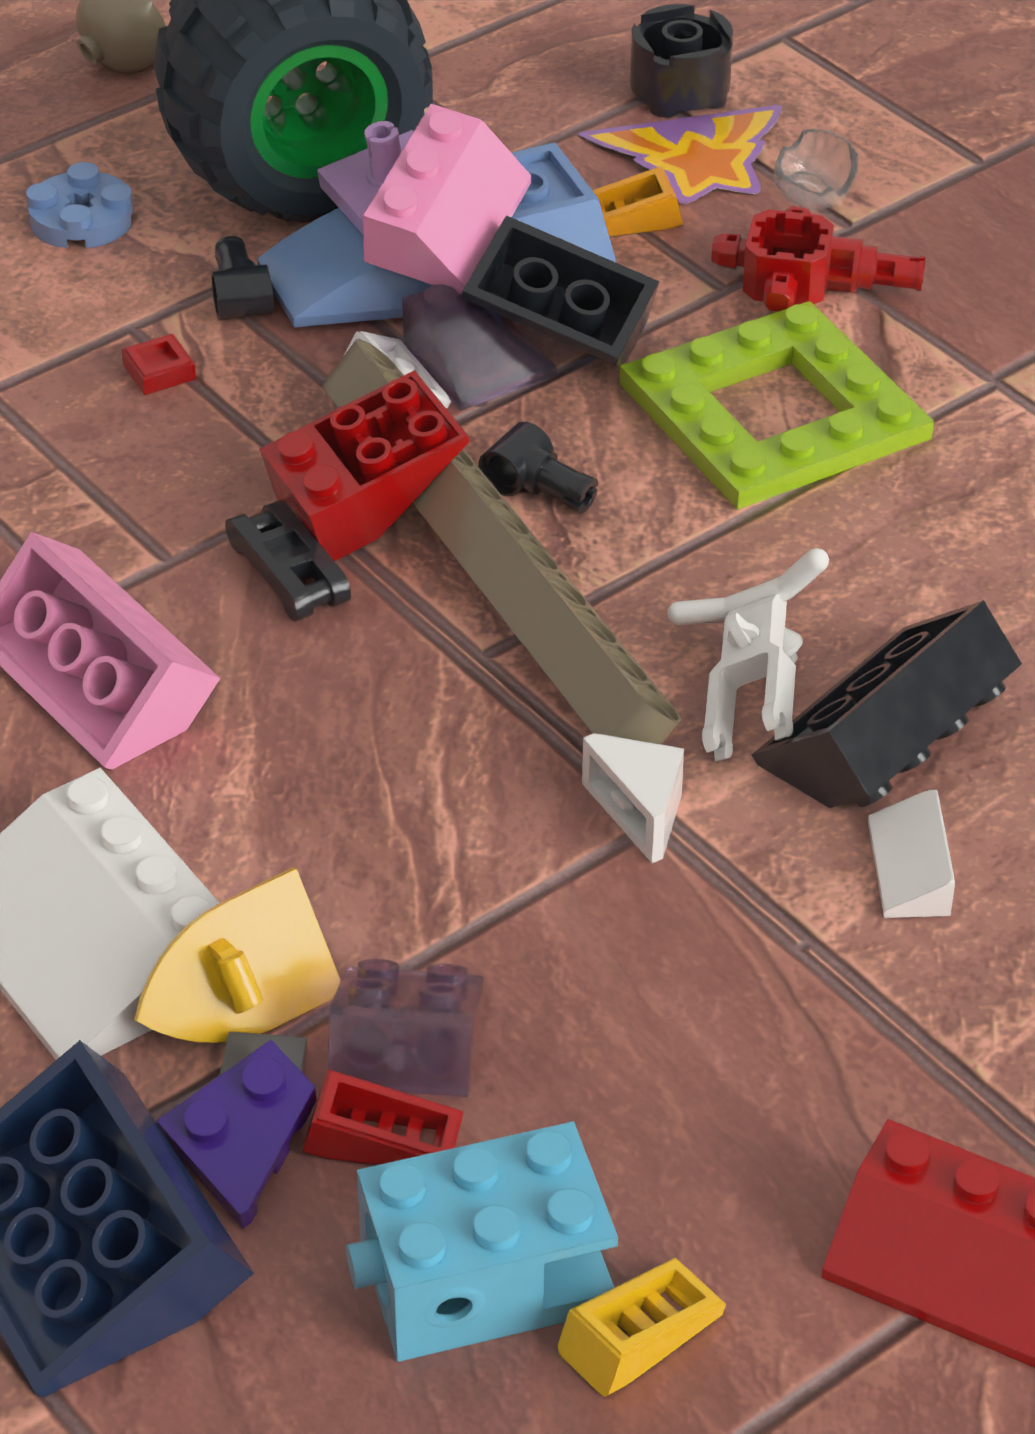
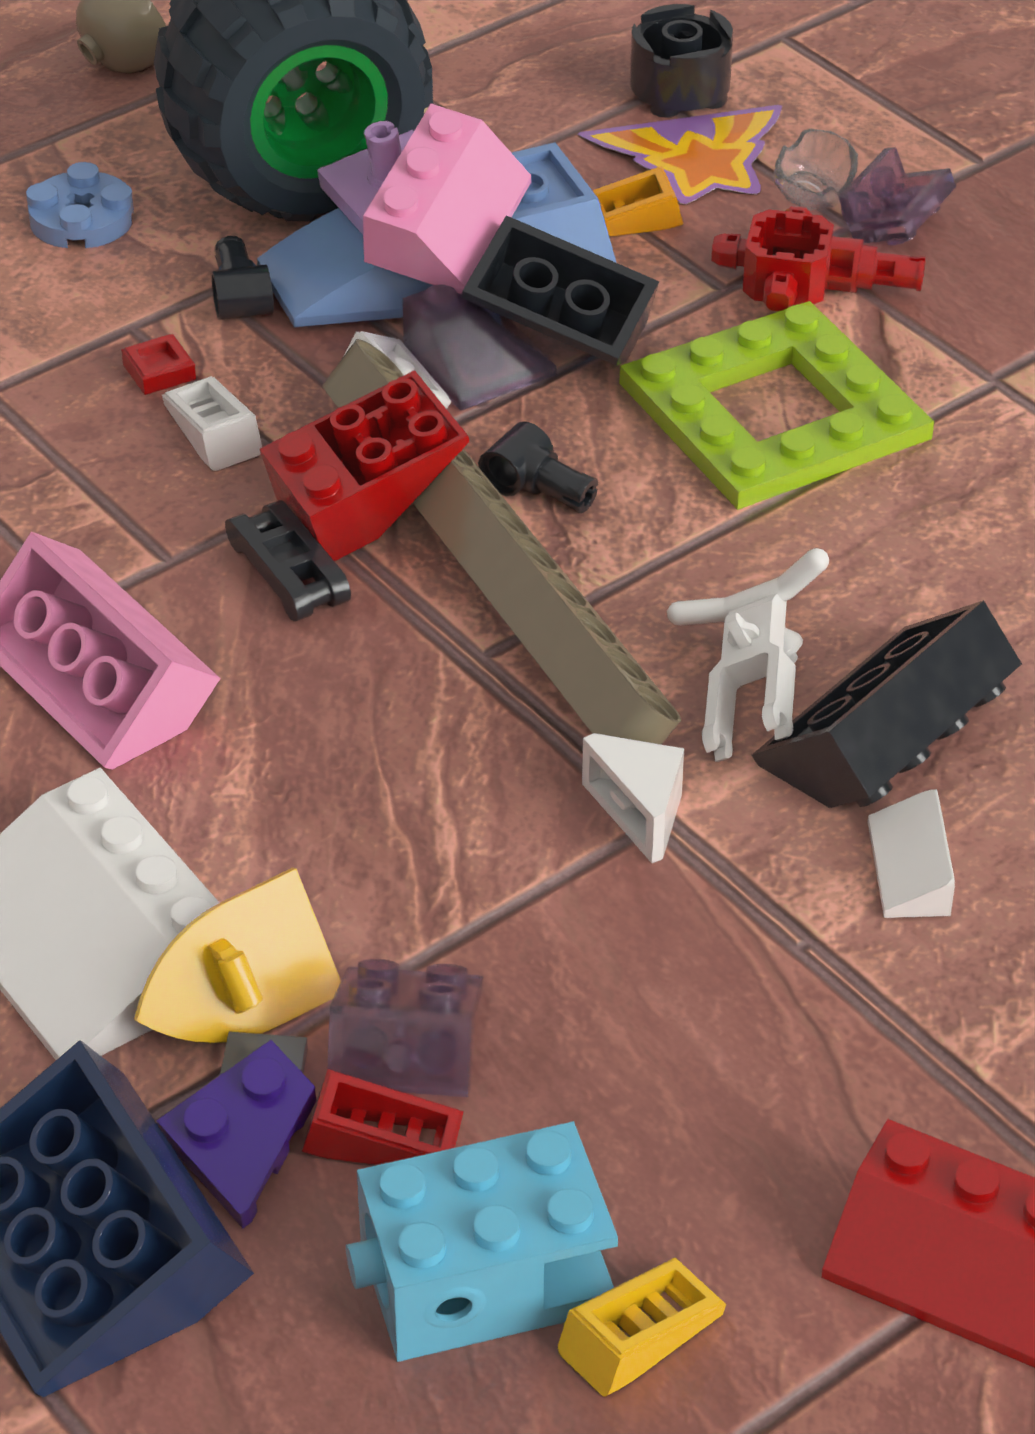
(214, 423): none -> white slope
(891, 203): none -> clear purple bracket

